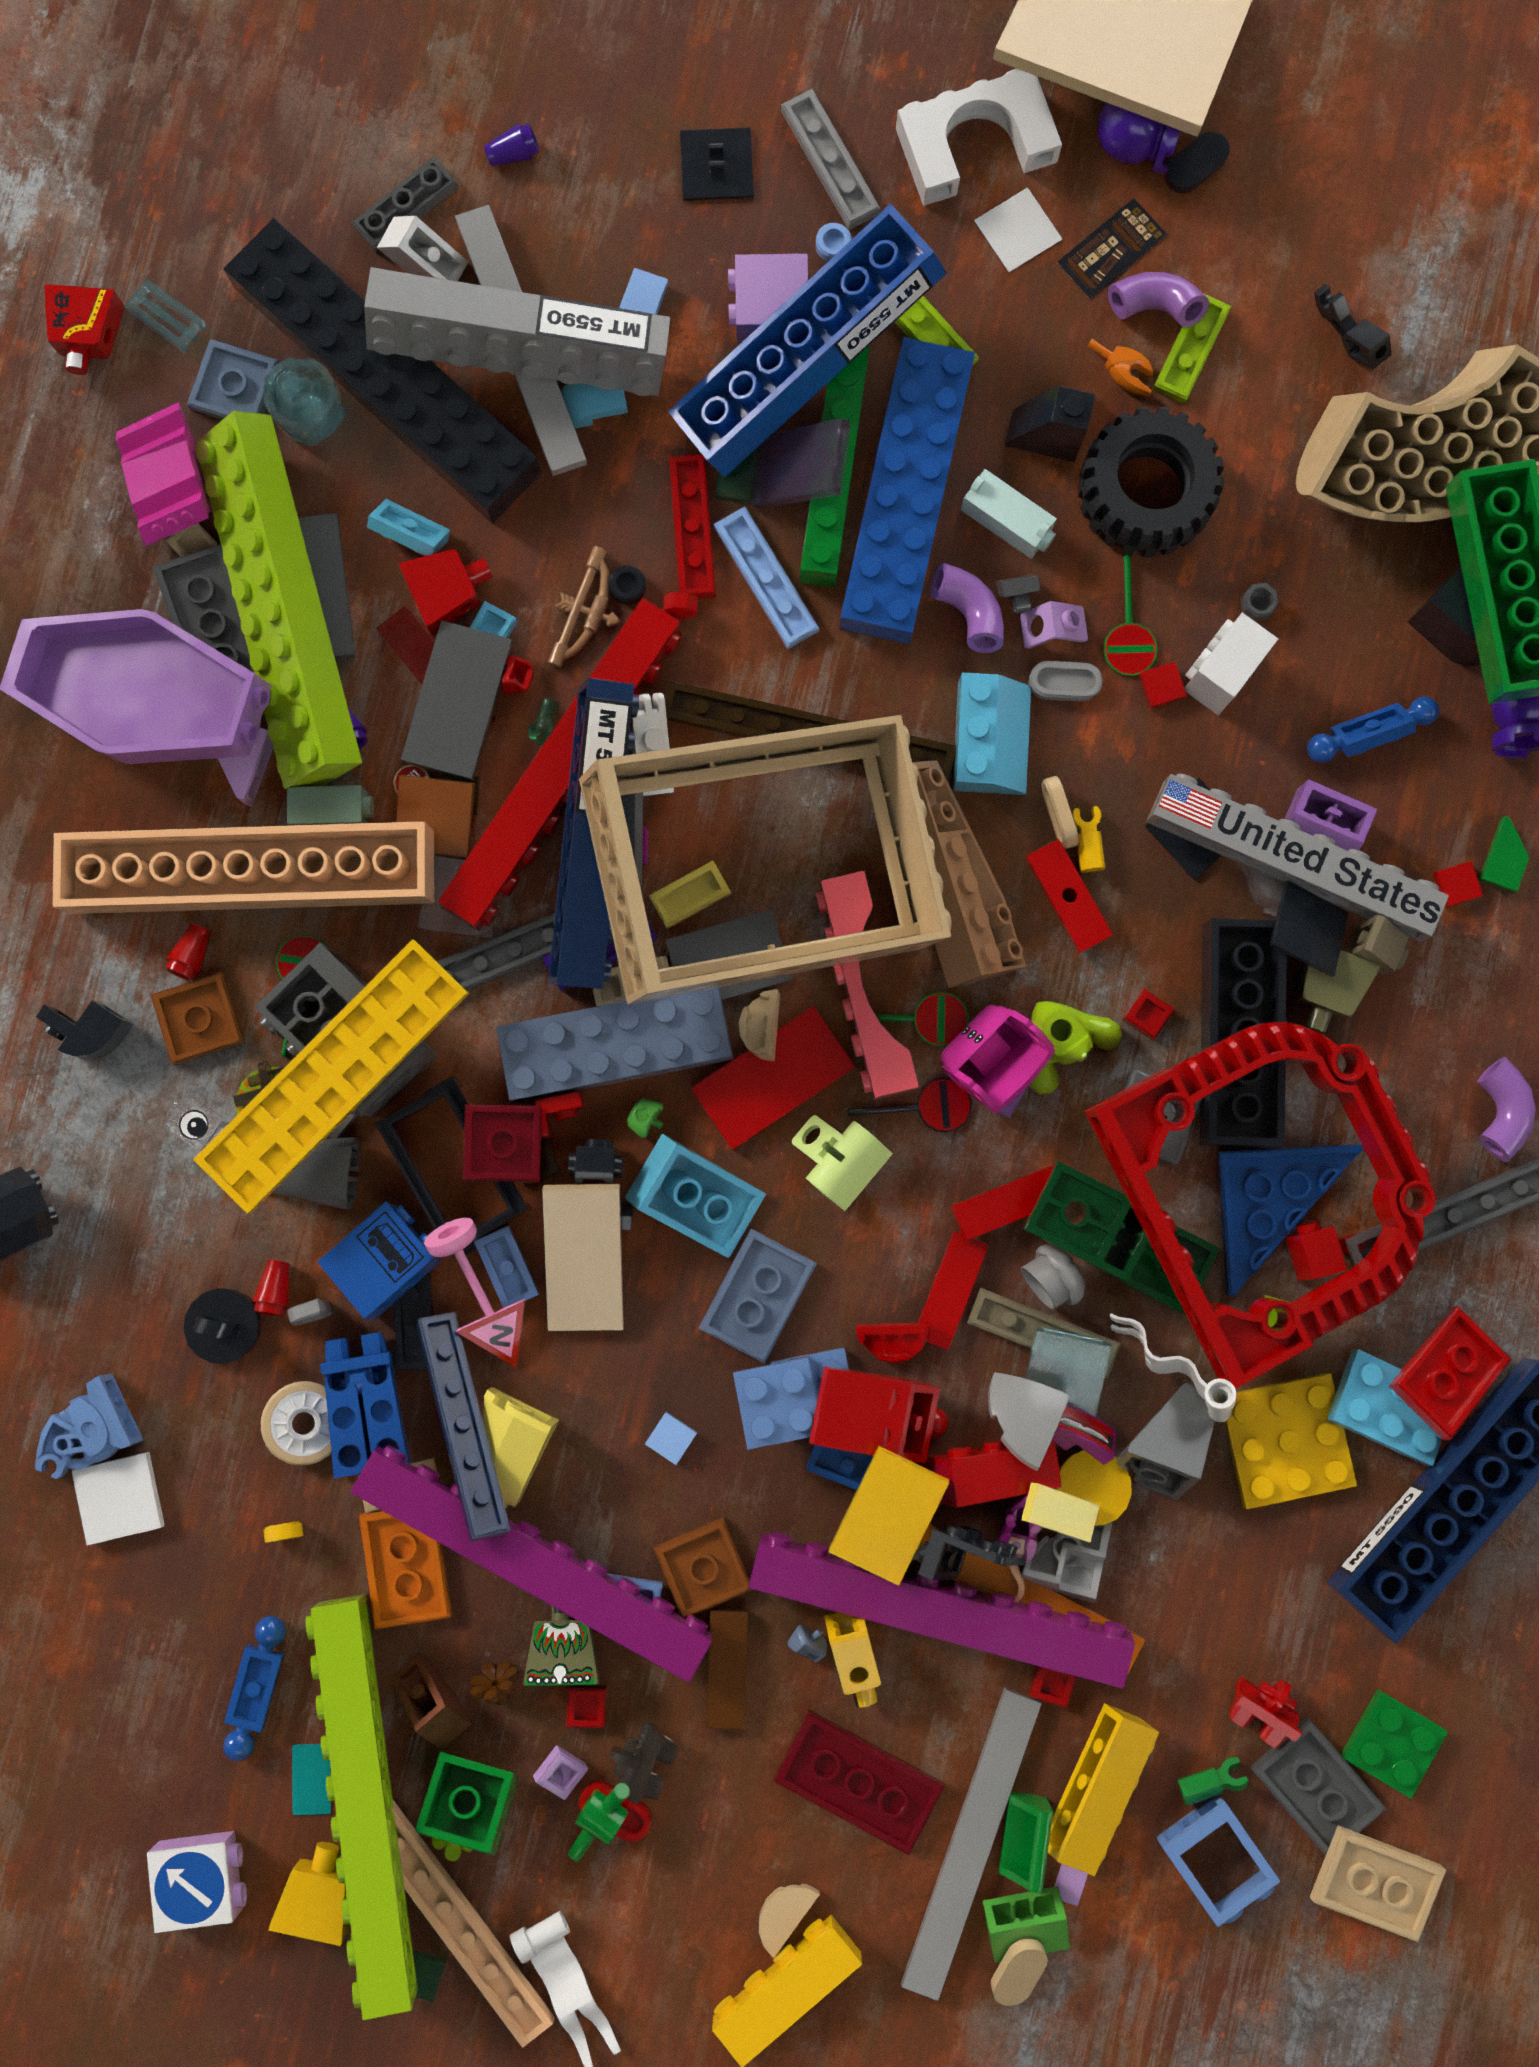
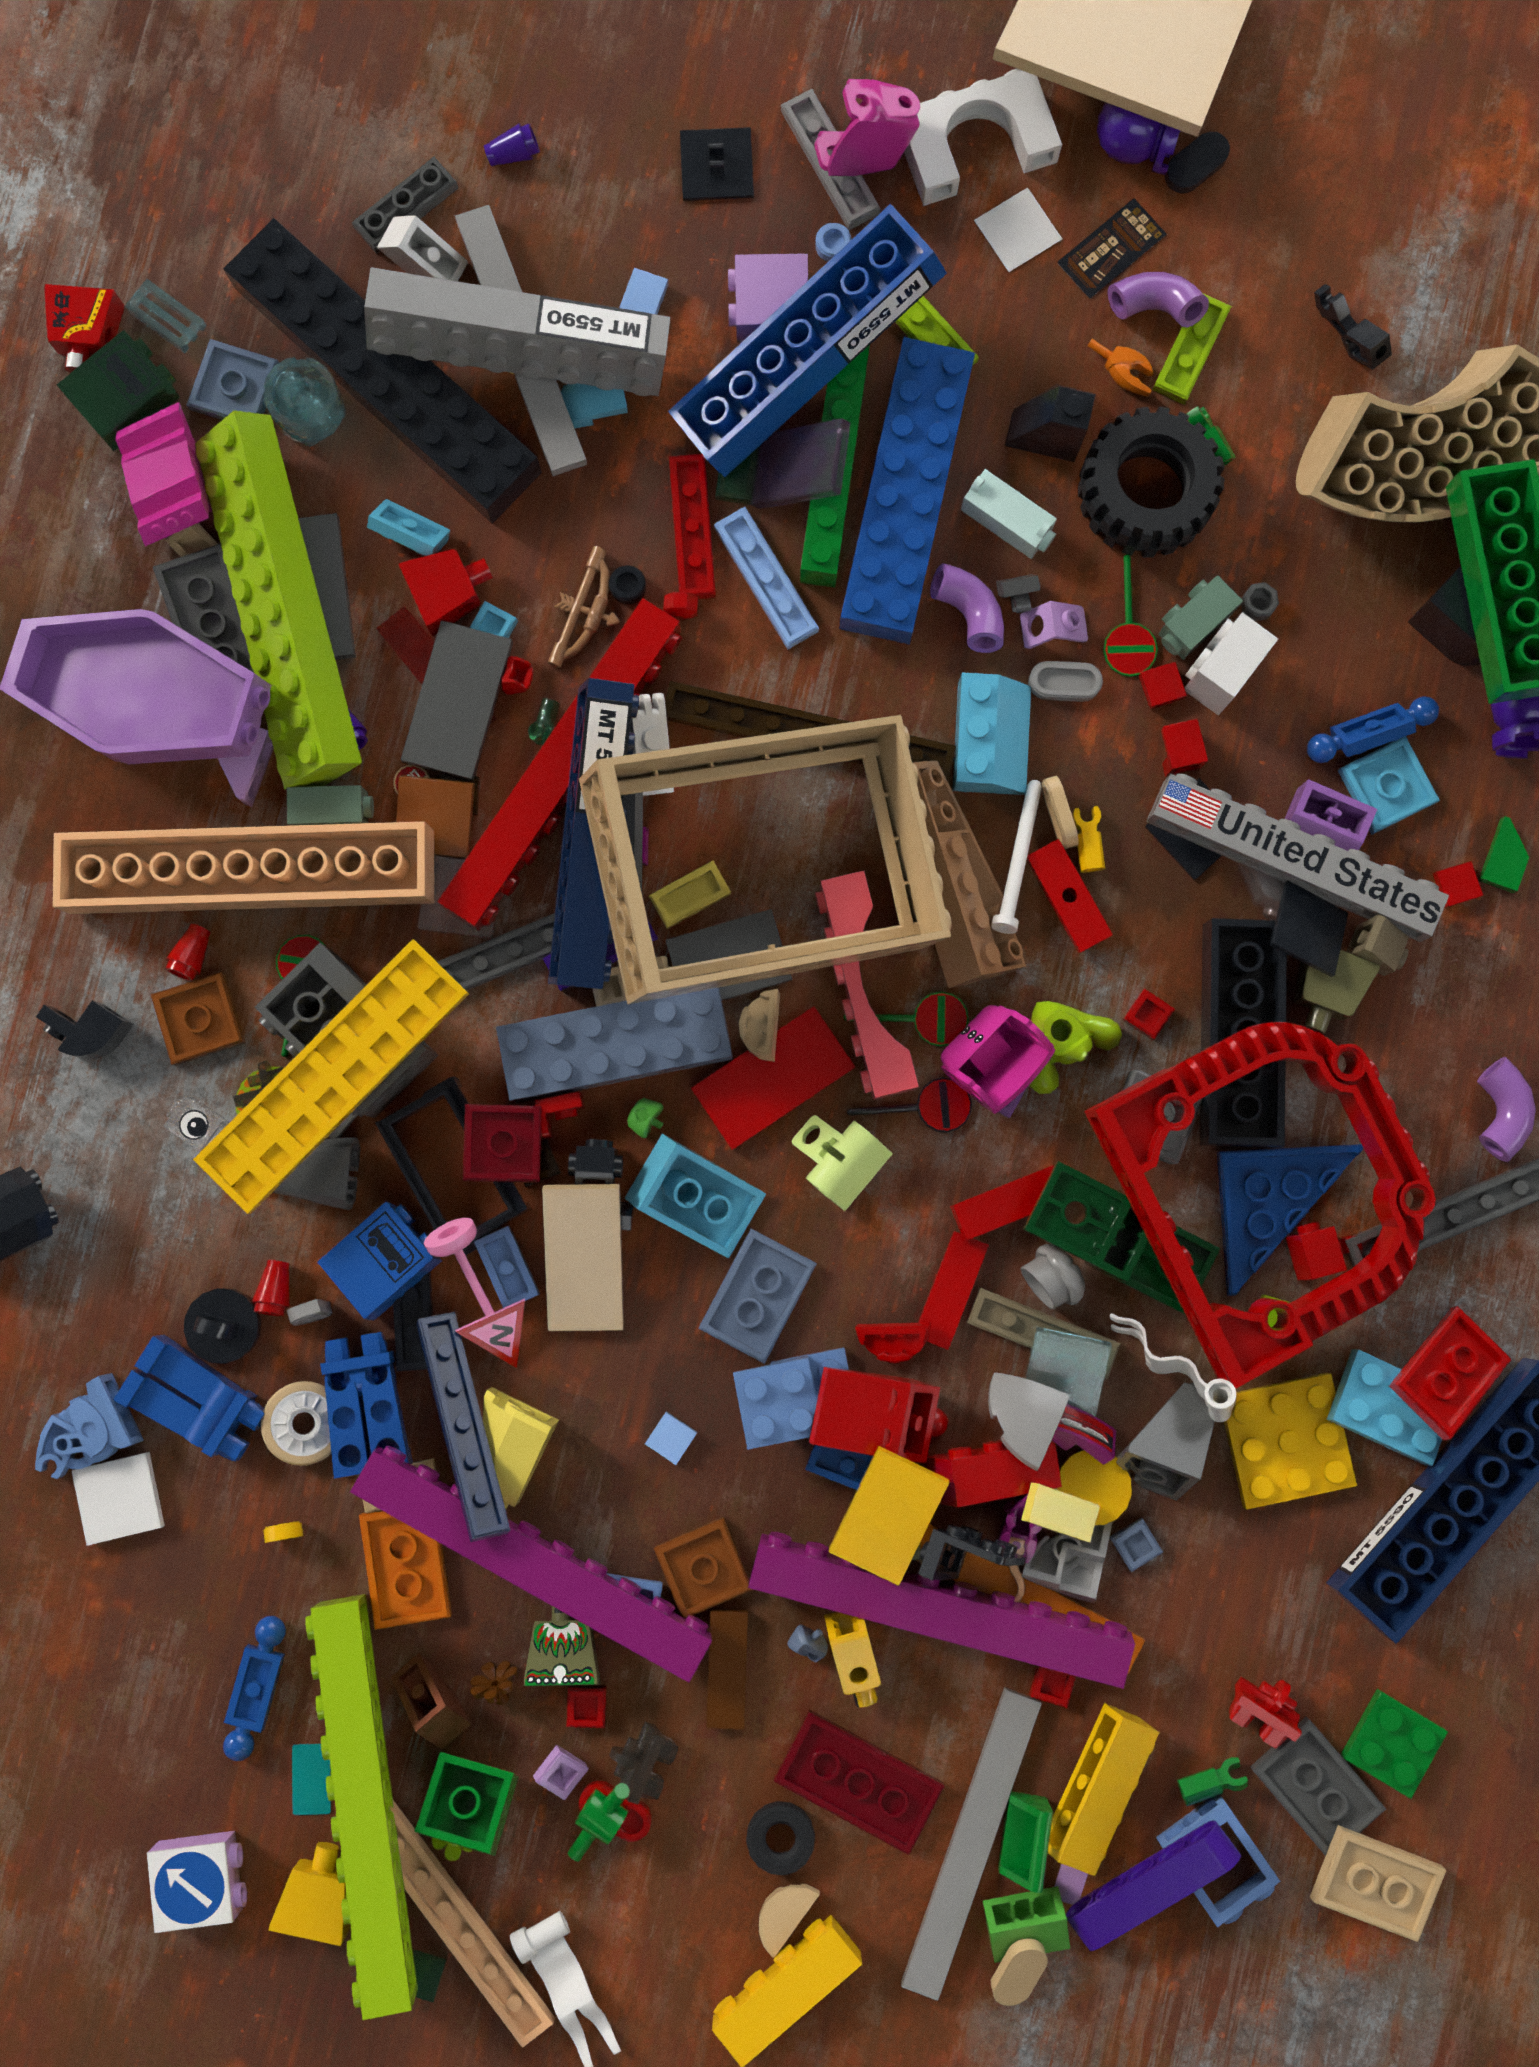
(119, 386): none -> clear green brick
(190, 1398): none -> blue hips
(778, 1862): none -> black tyre
(877, 129): none -> dark pink piece
(1005, 920): none -> white bar
(1136, 1544): none -> sand blue tile
(1153, 1885): none -> dark purple beam
(1183, 747): none -> red panel
(1202, 416): none -> green bar
(1208, 608): none -> sand green brick
(1390, 782): none -> medium azure tile

